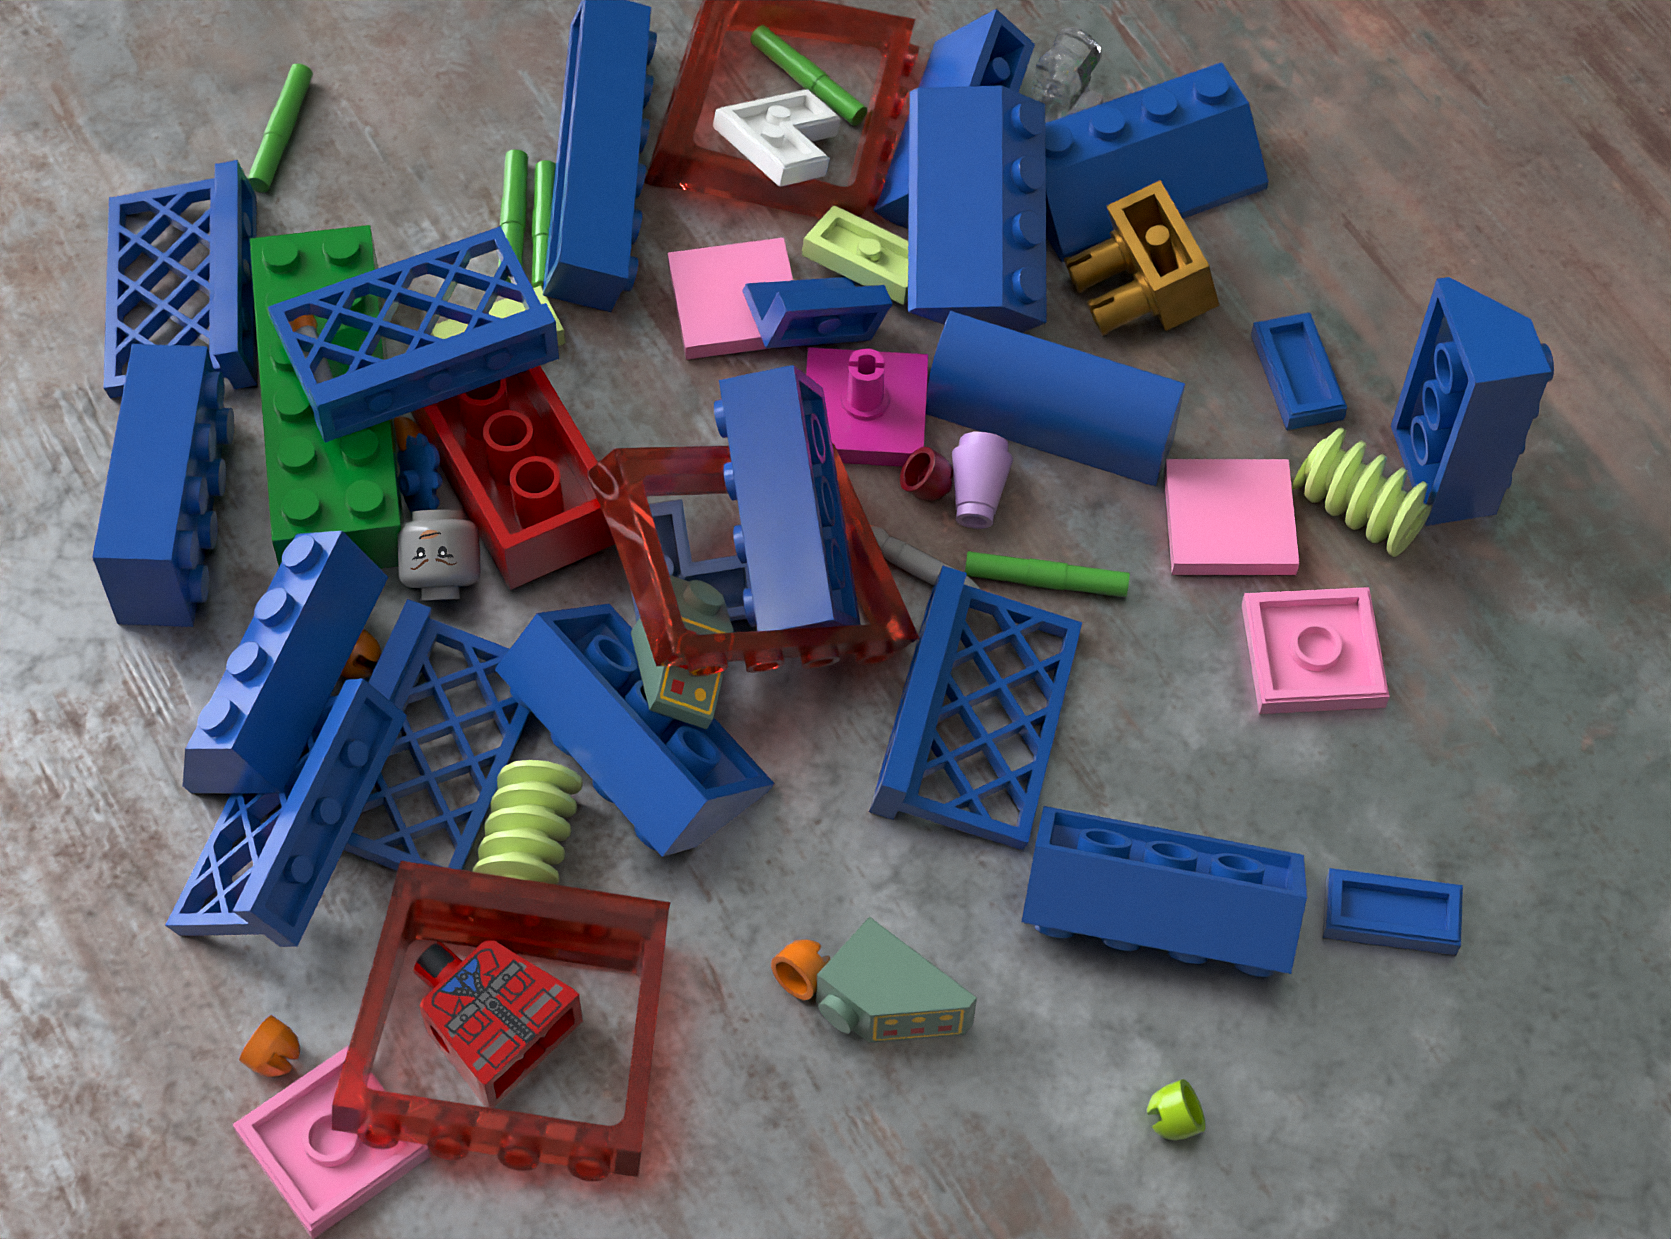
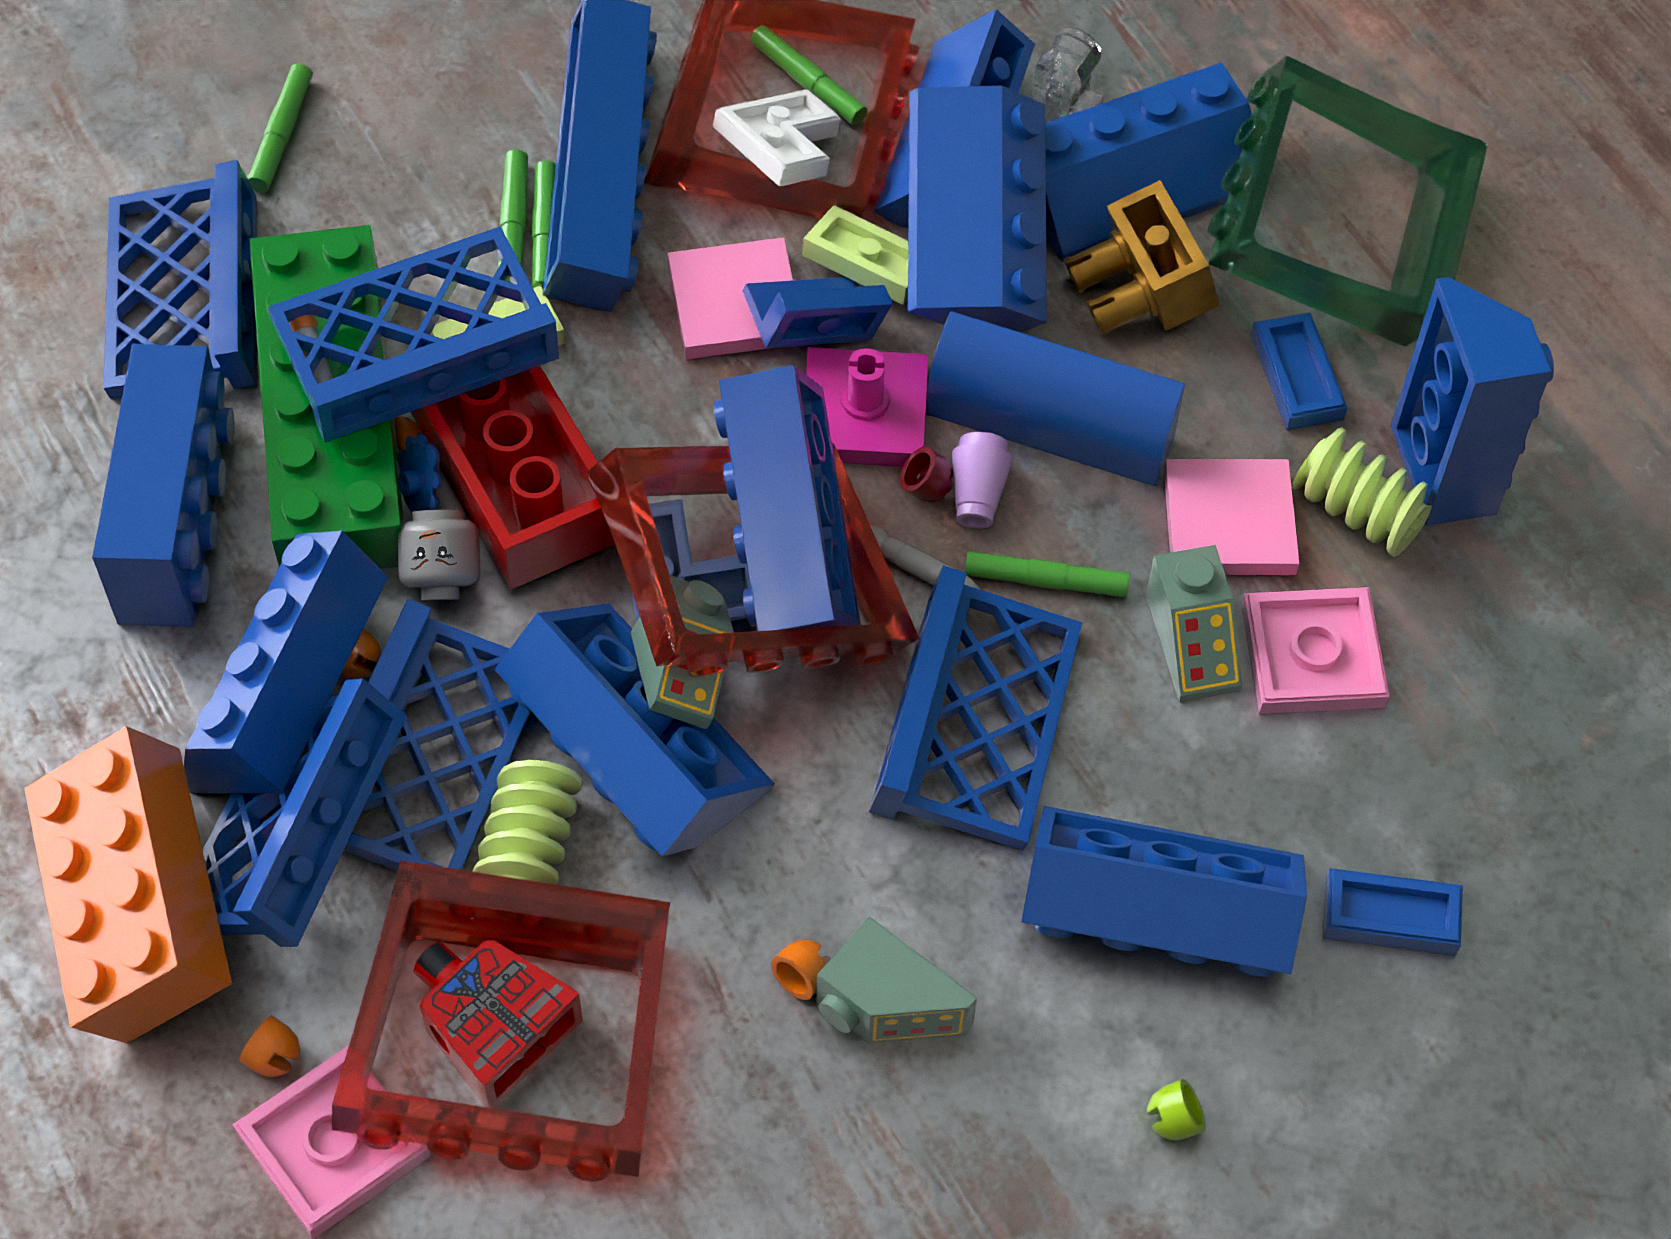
(126, 886): none -> orange brick
(1195, 622): none -> sand green slope
(1436, 225): none -> clear green windscreen

